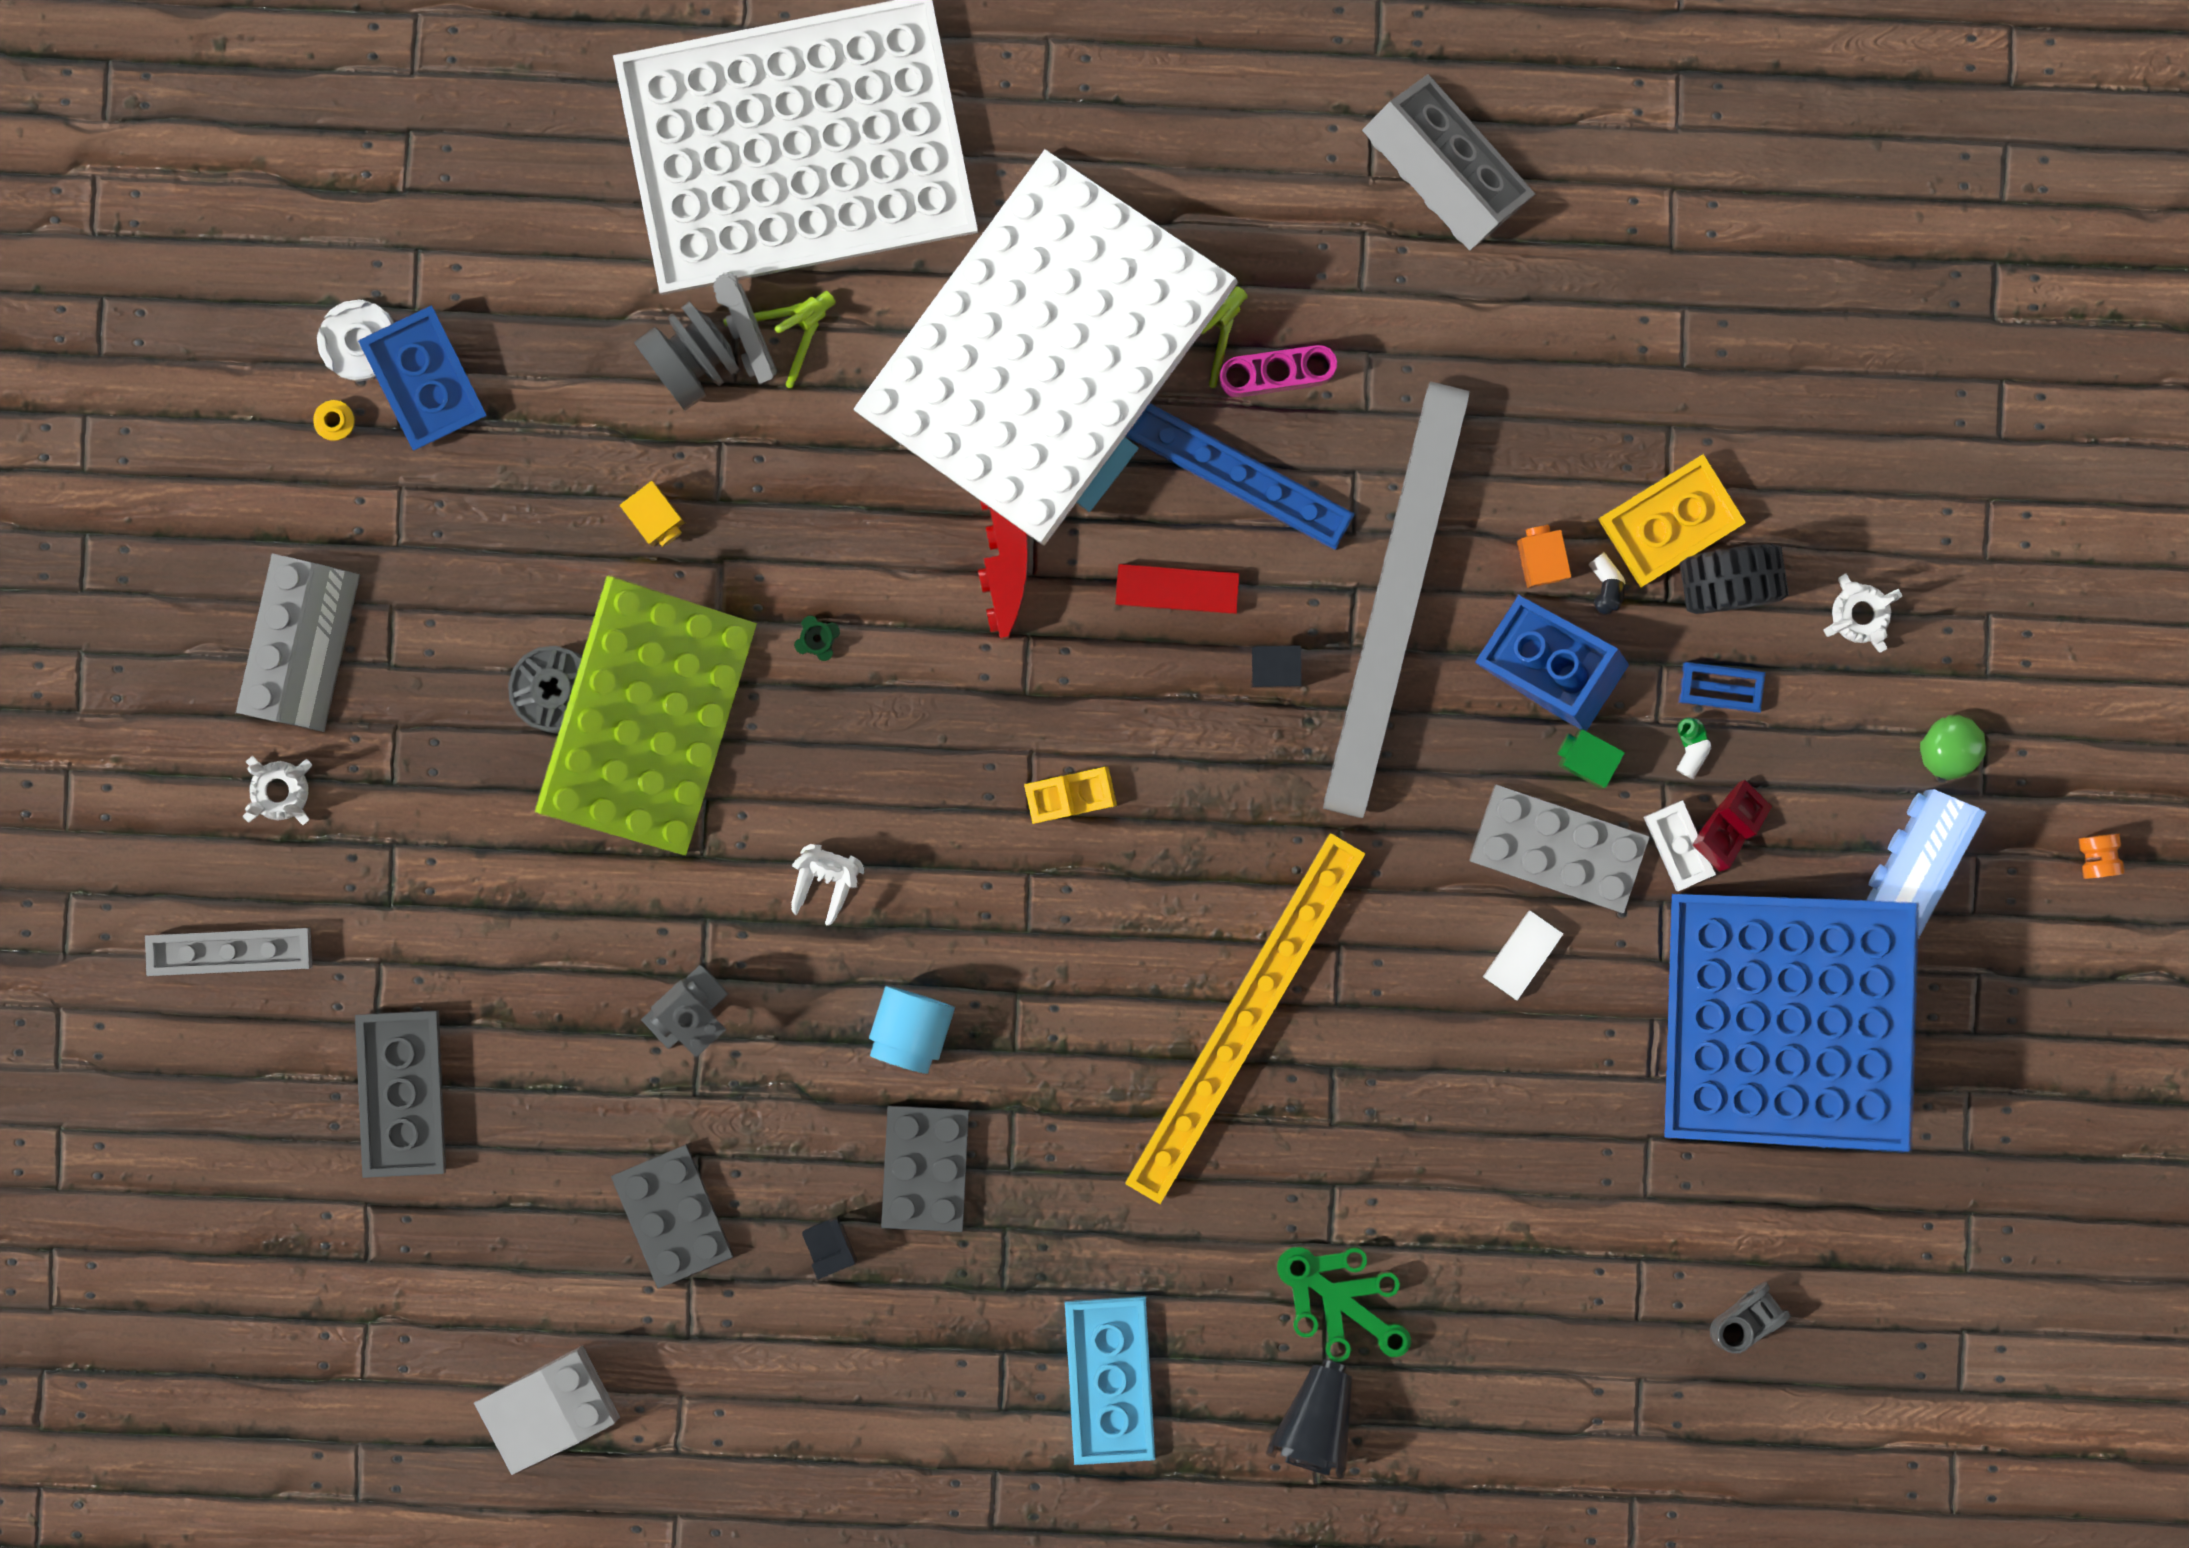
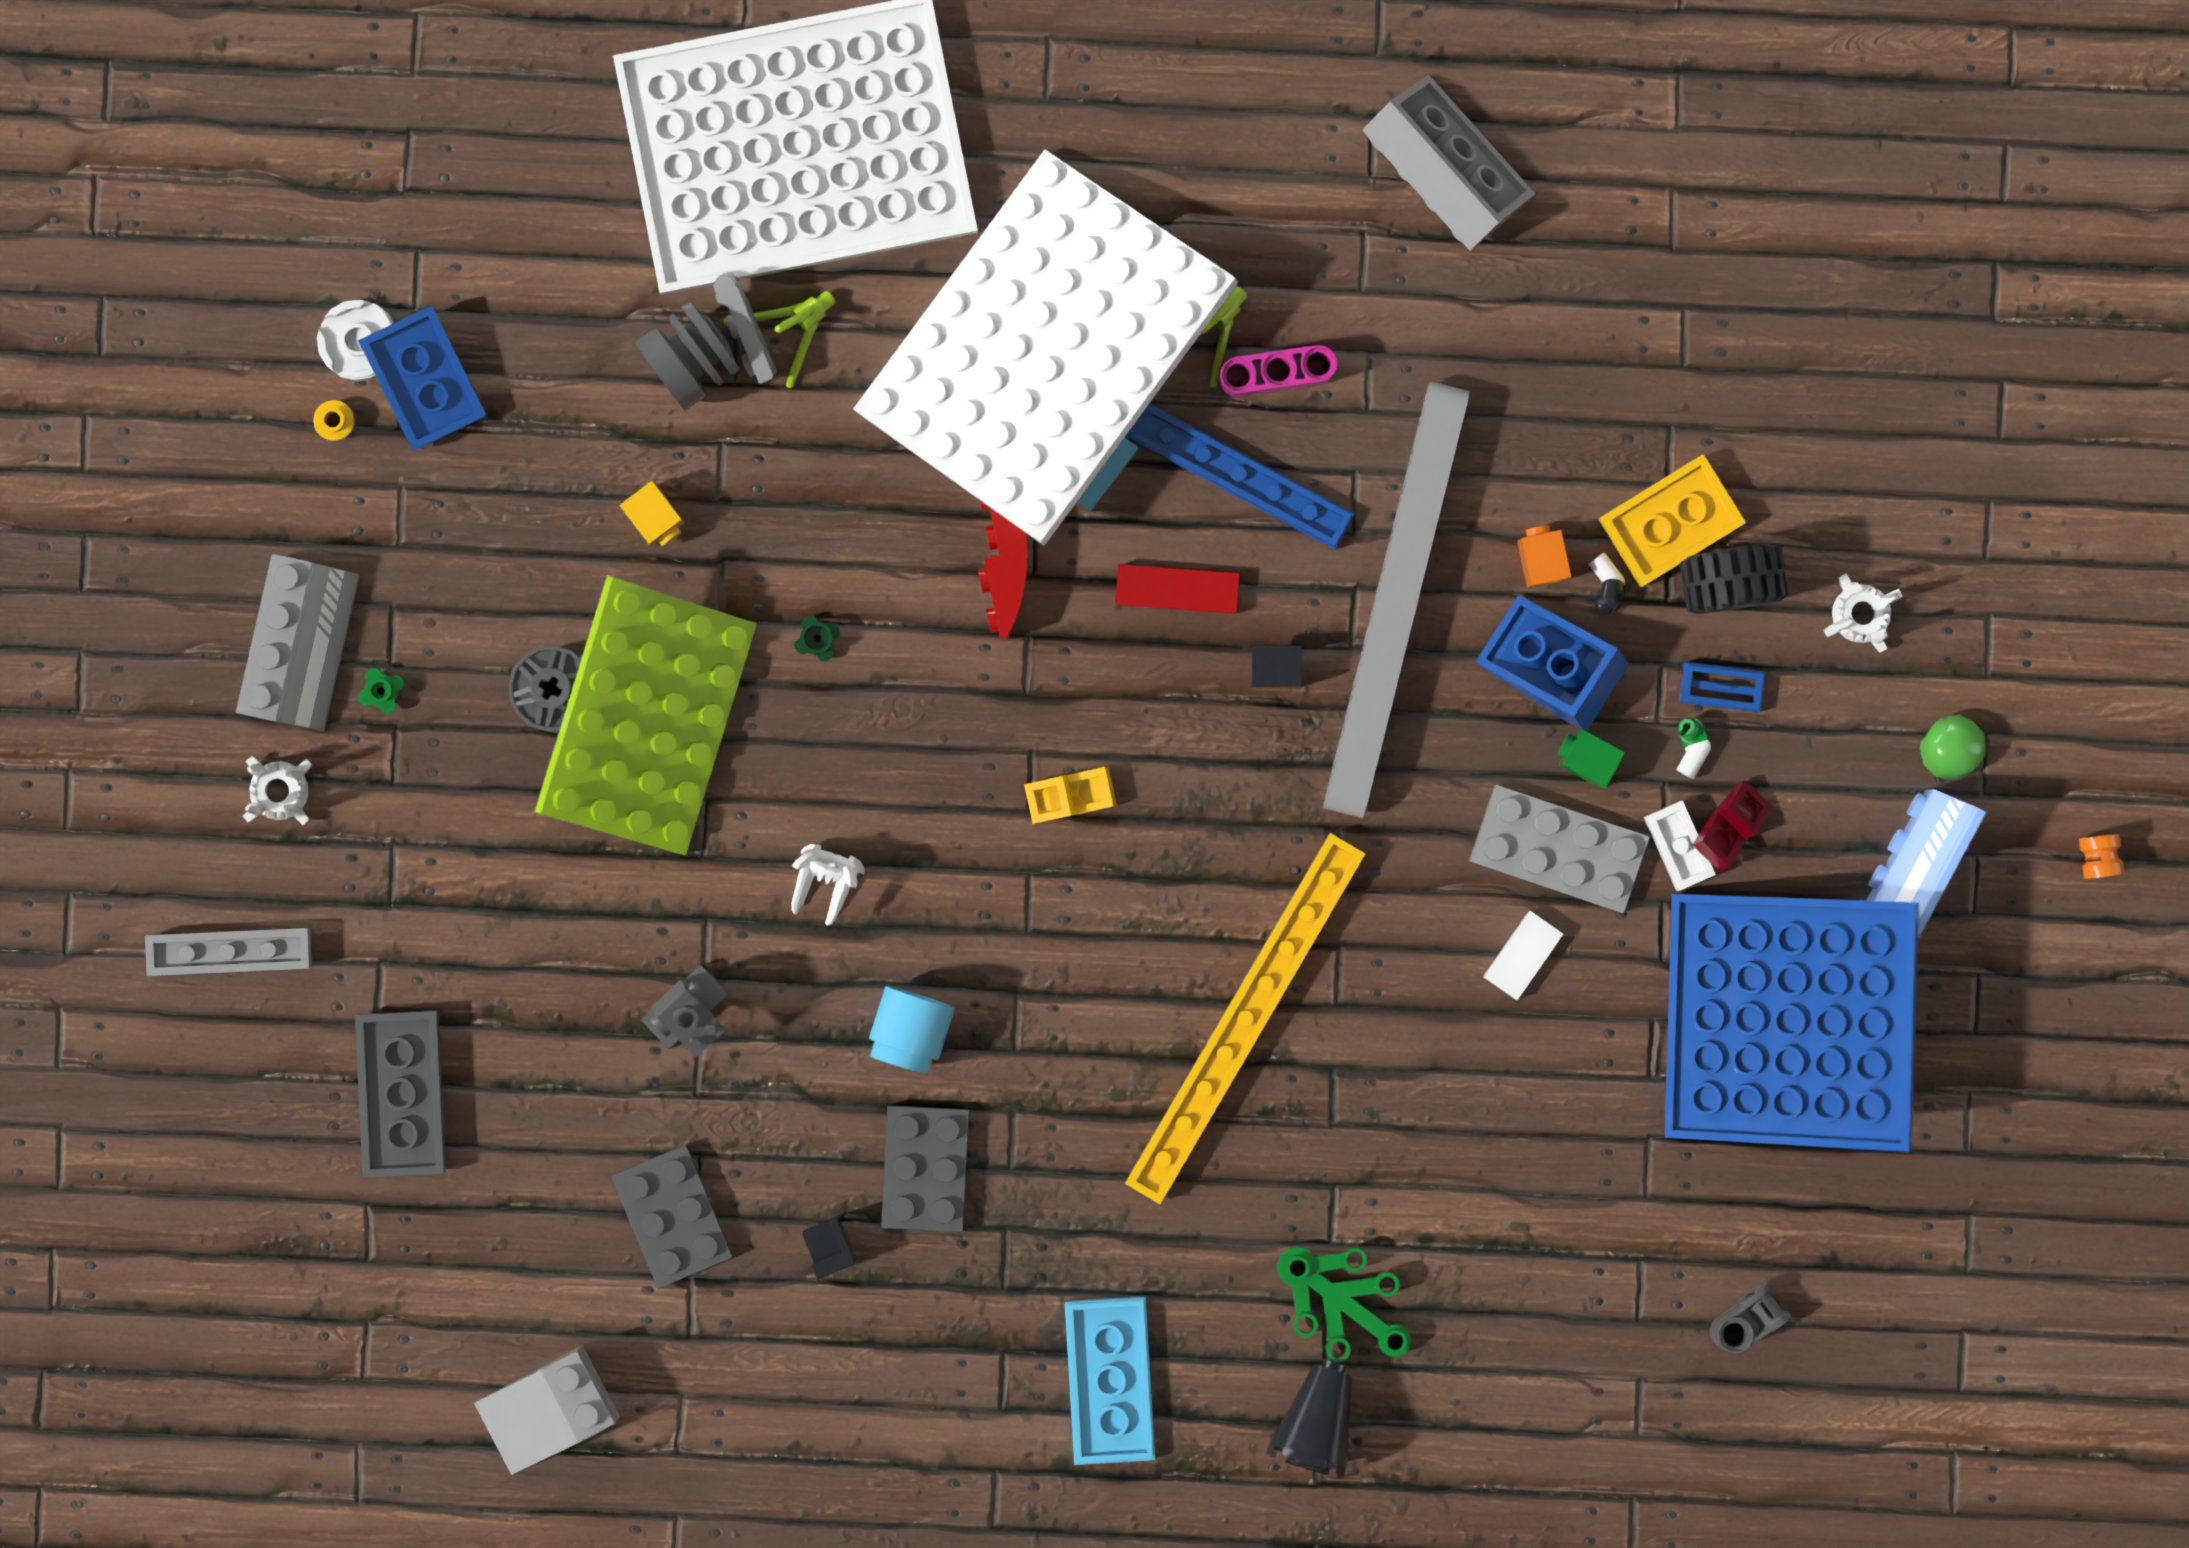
(392, 687): none -> green plate

